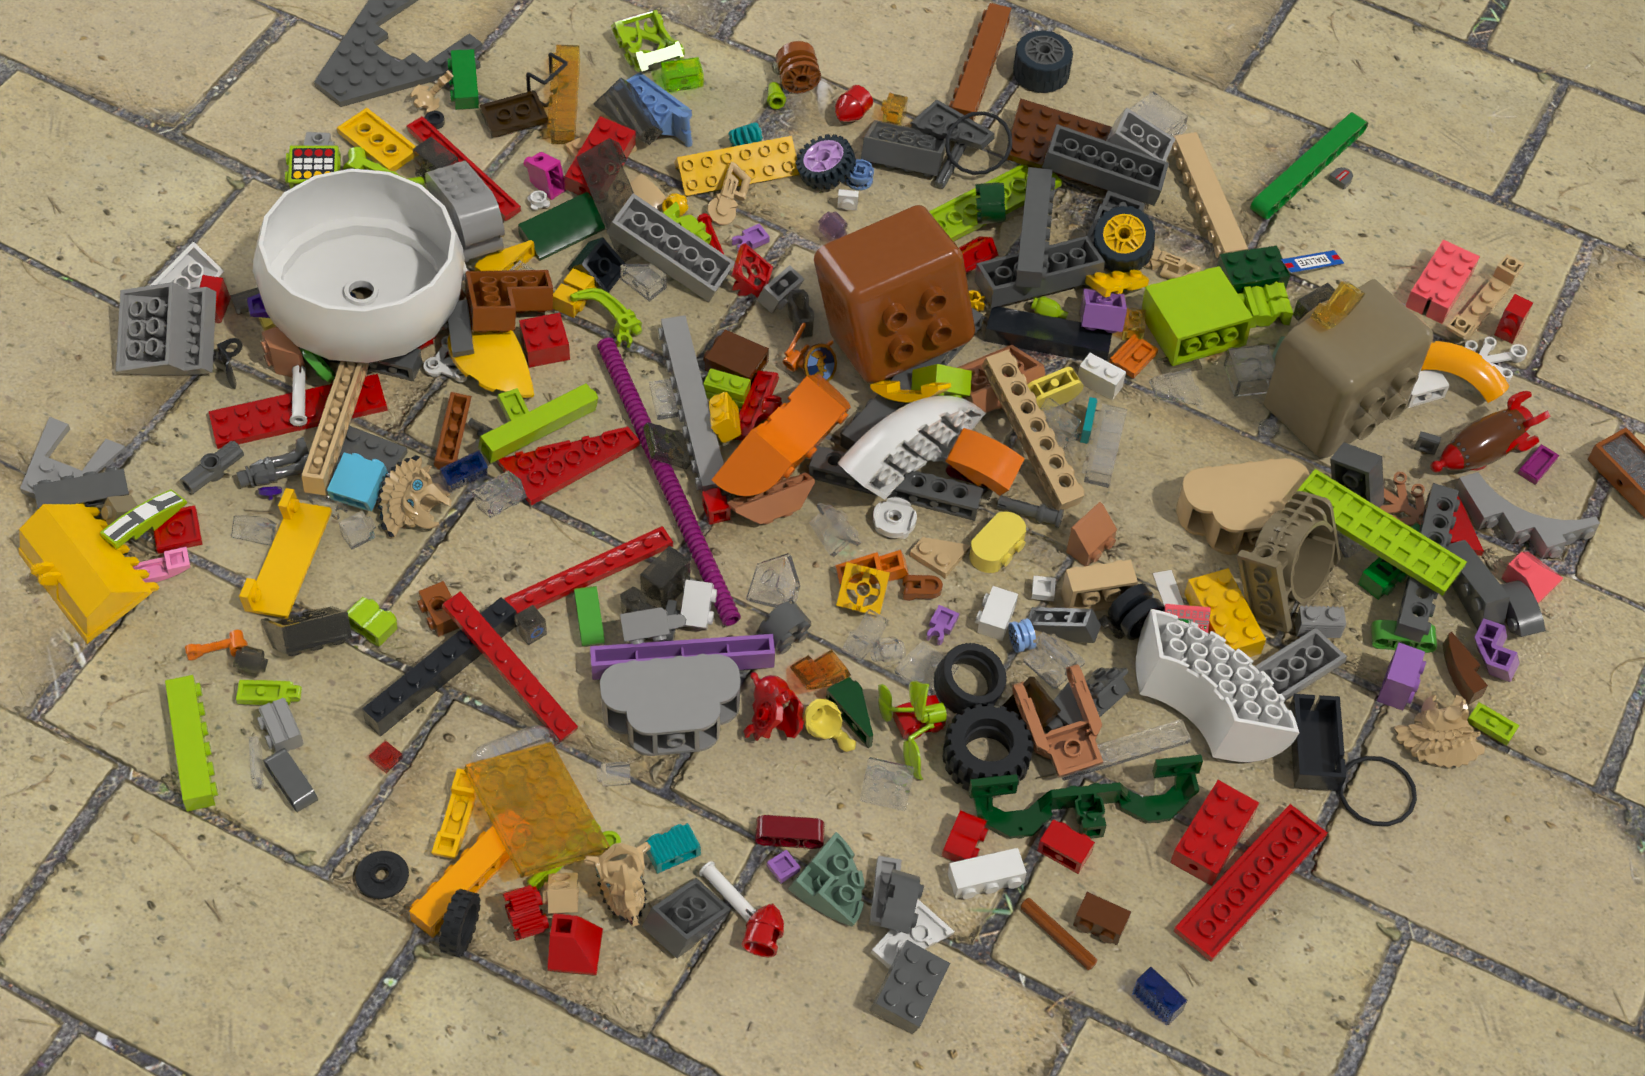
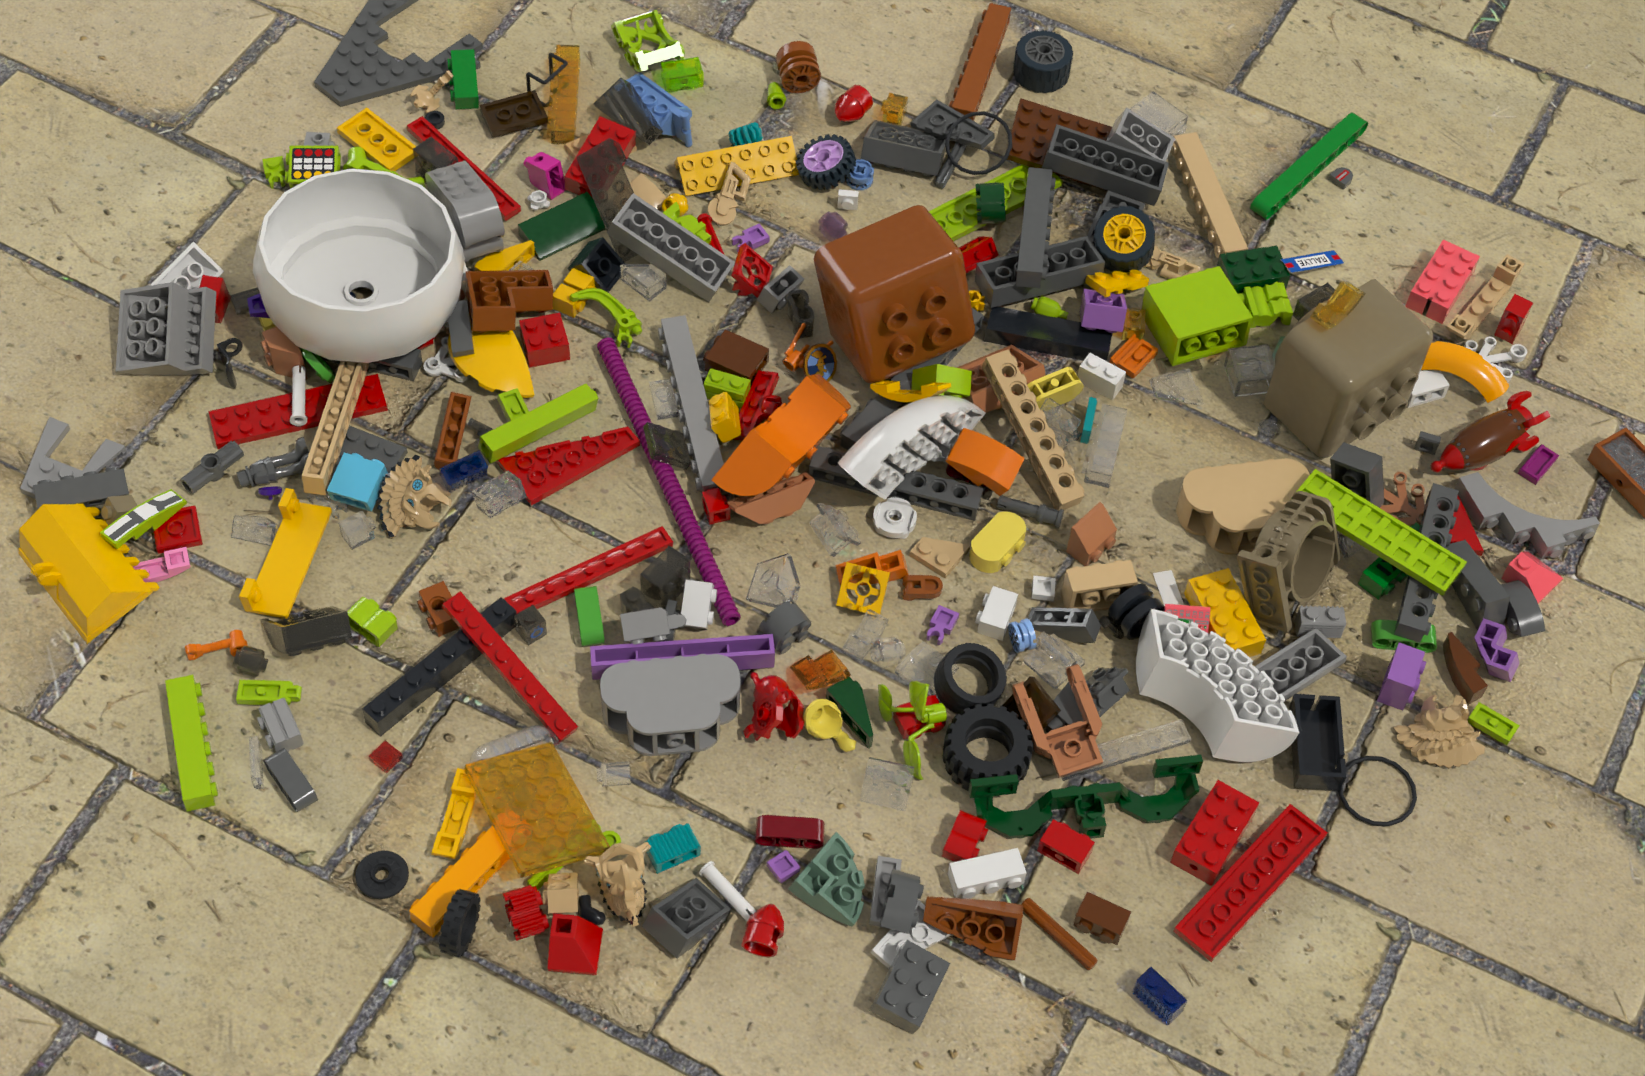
(274, 170): none -> lime plate
(590, 913): none -> black arm
(983, 923): none -> dark orange wedge

